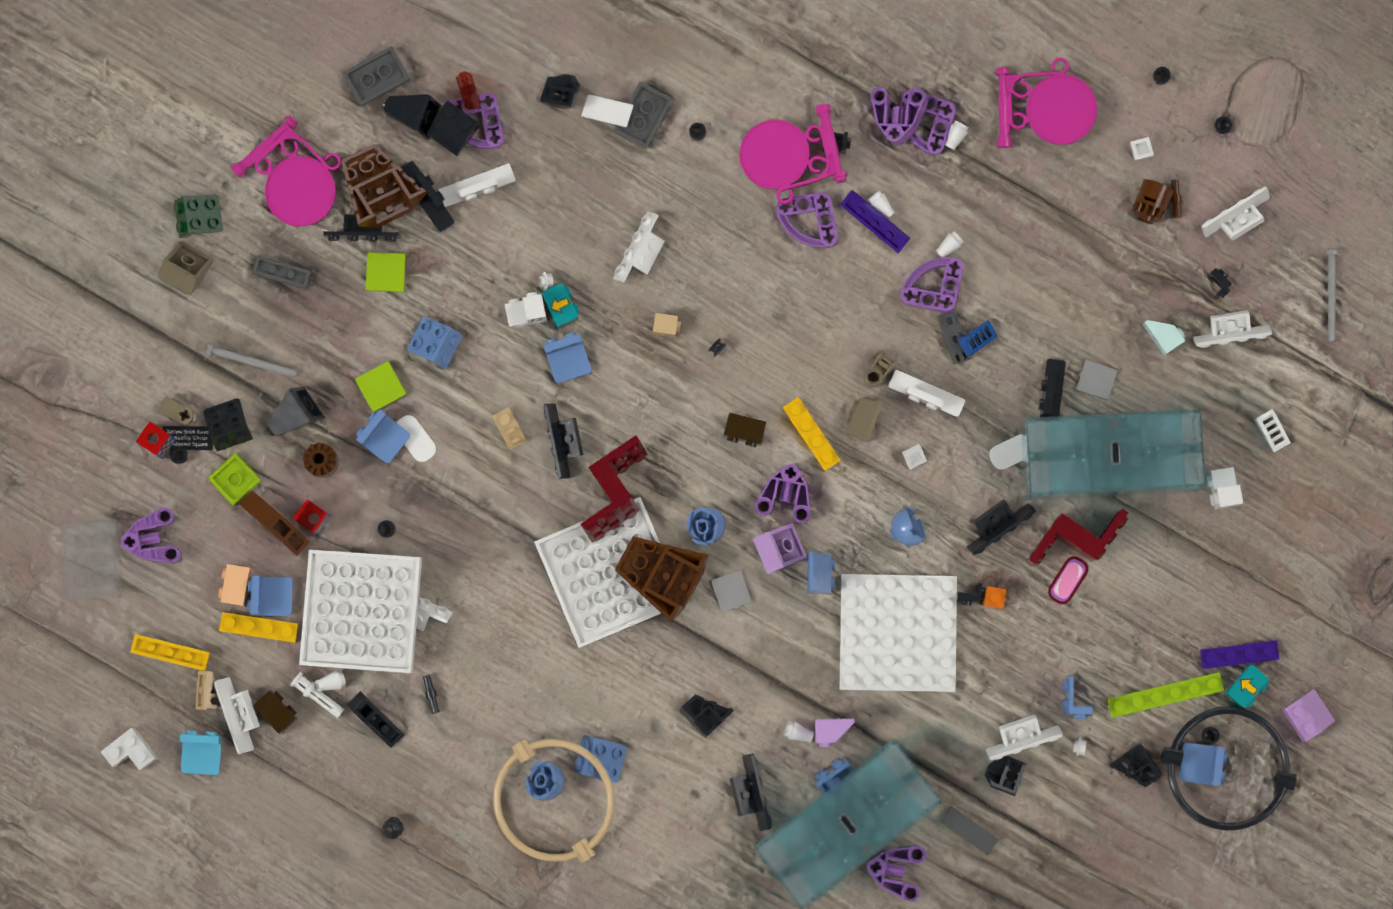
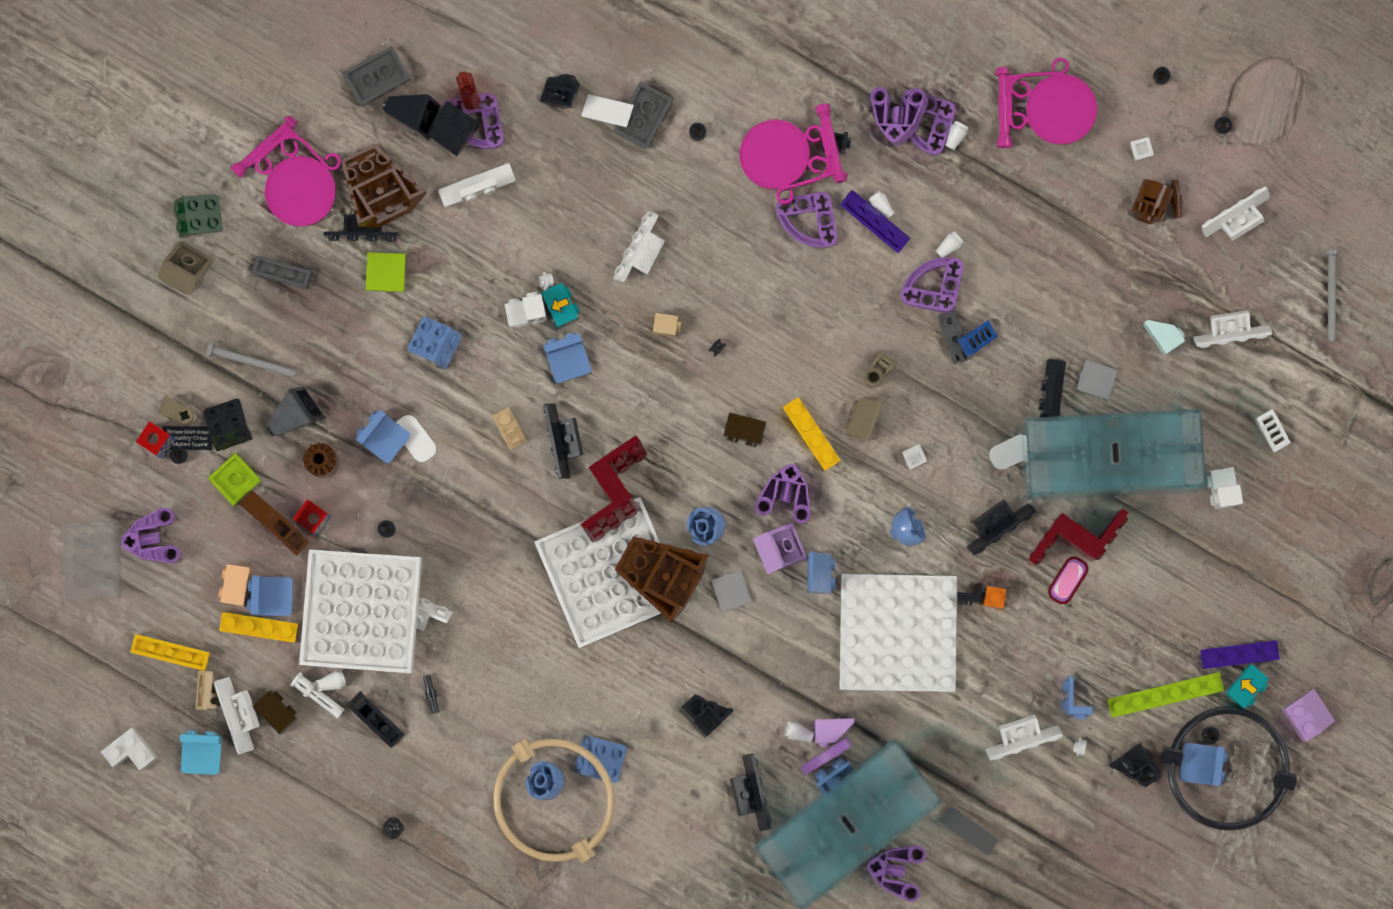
(380, 386): lime tile -> none
(433, 201): black bracket -> none
(826, 756): none -> medium lavender beam
(930, 395): white bracket -> none
(1005, 774): black slope -> none
(1221, 280): black bracket -> none

